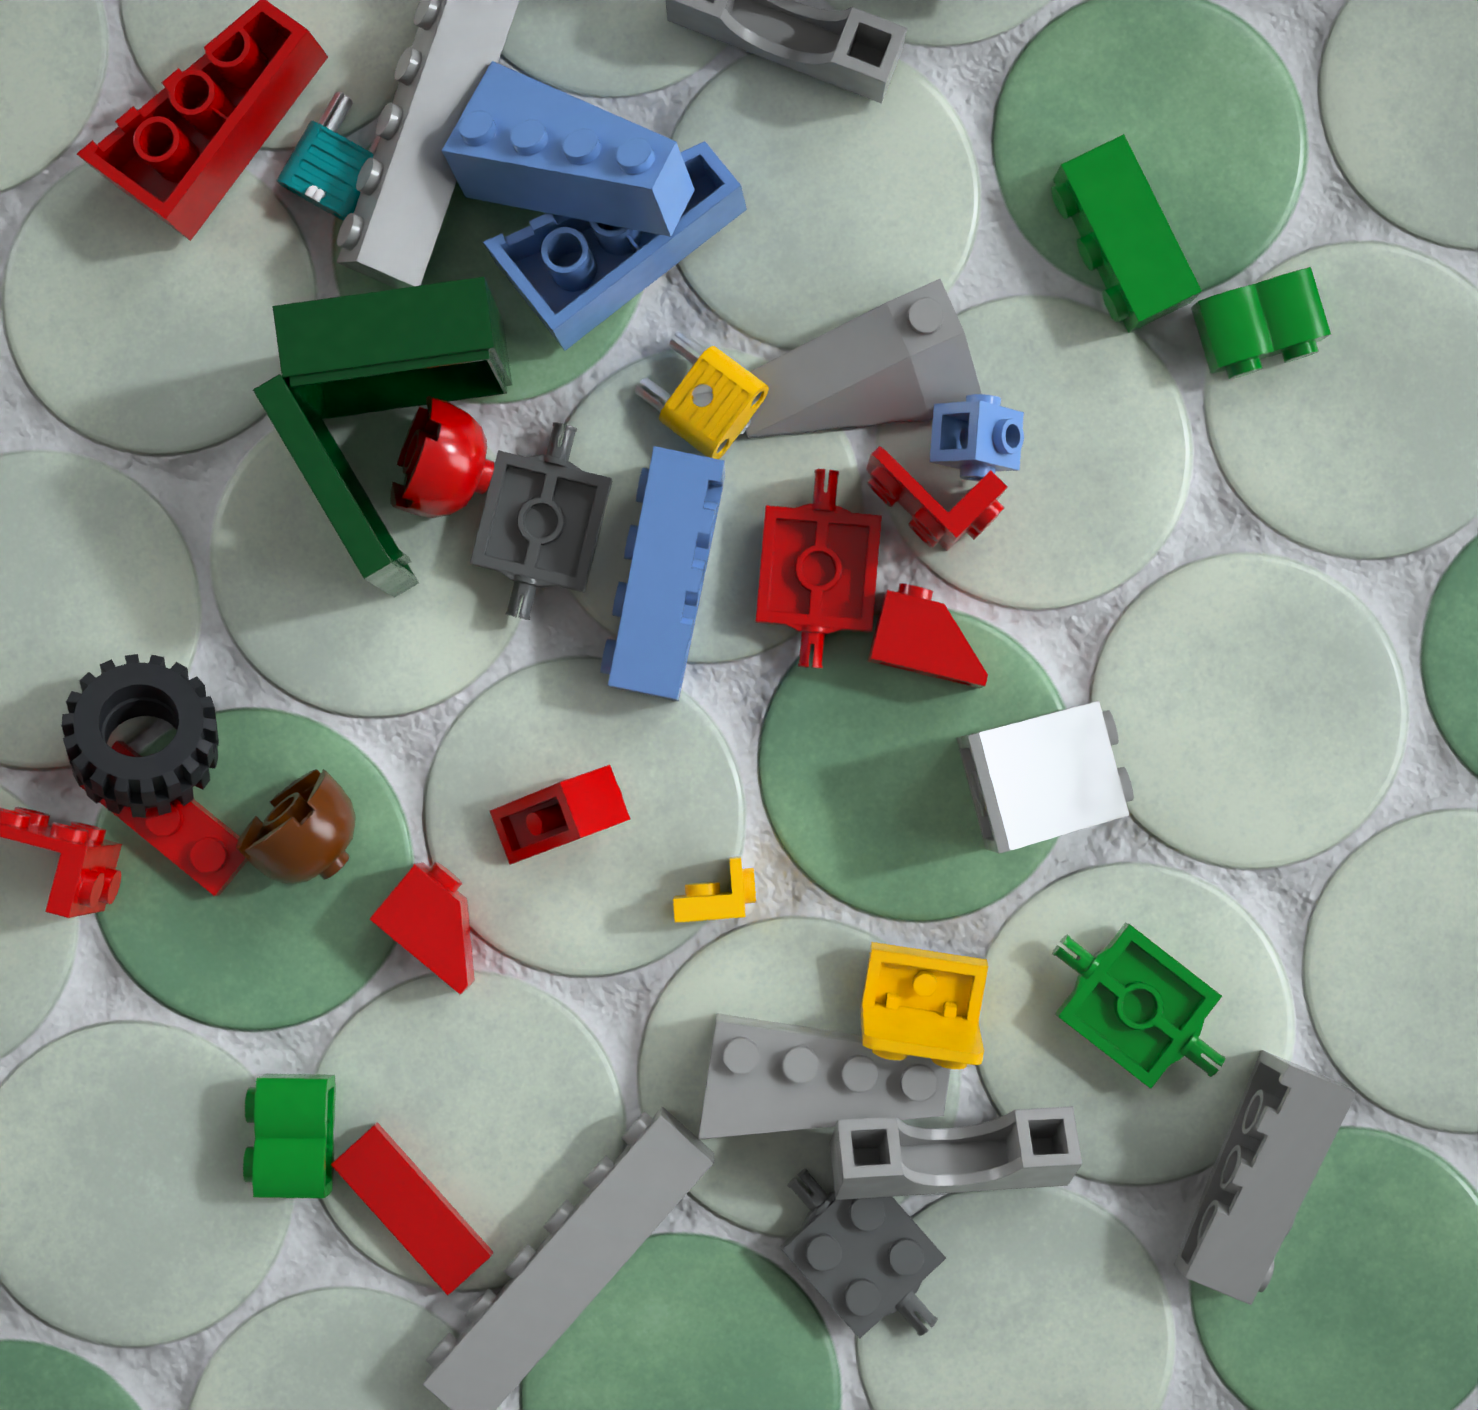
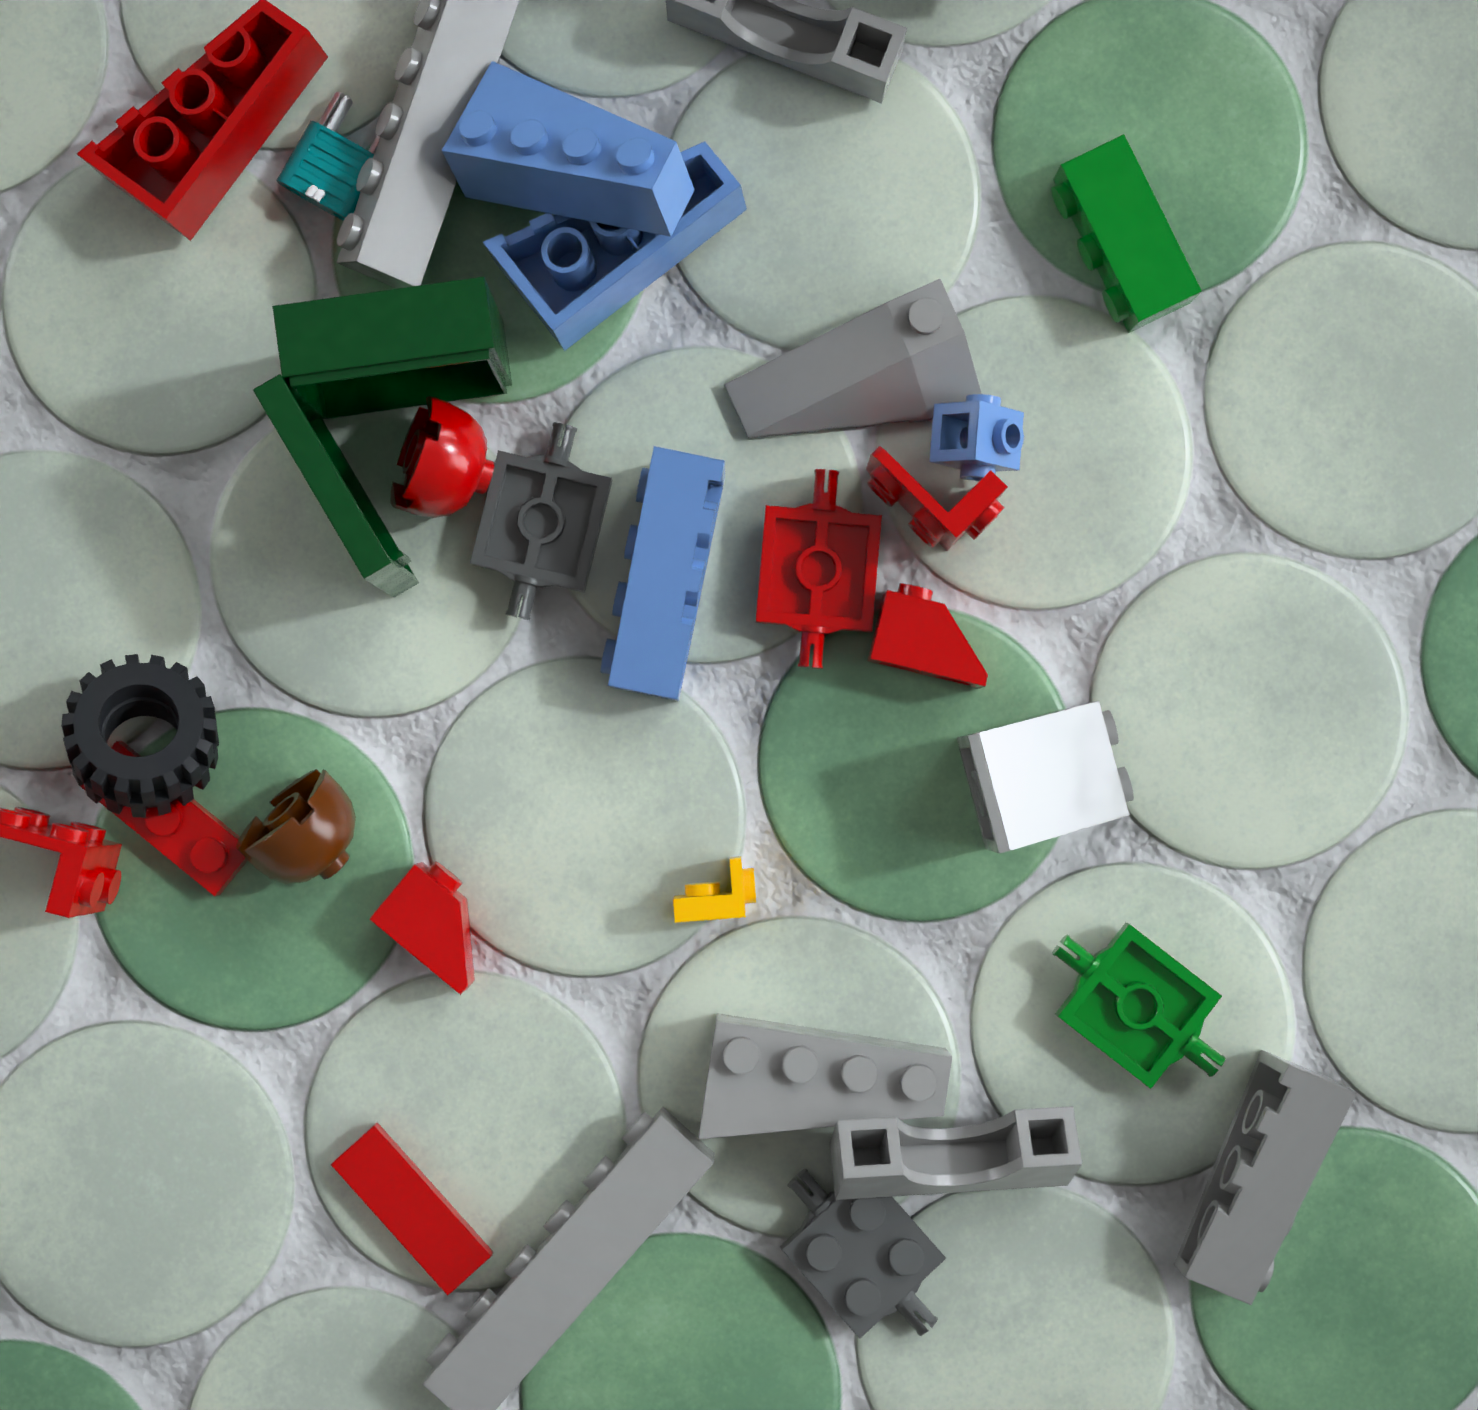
(292, 1135): green brick -> none
(560, 814): red slope -> none
(710, 402): yellow piece -> none
(923, 1005): yellow bracket -> none
(1261, 322): green brick -> none

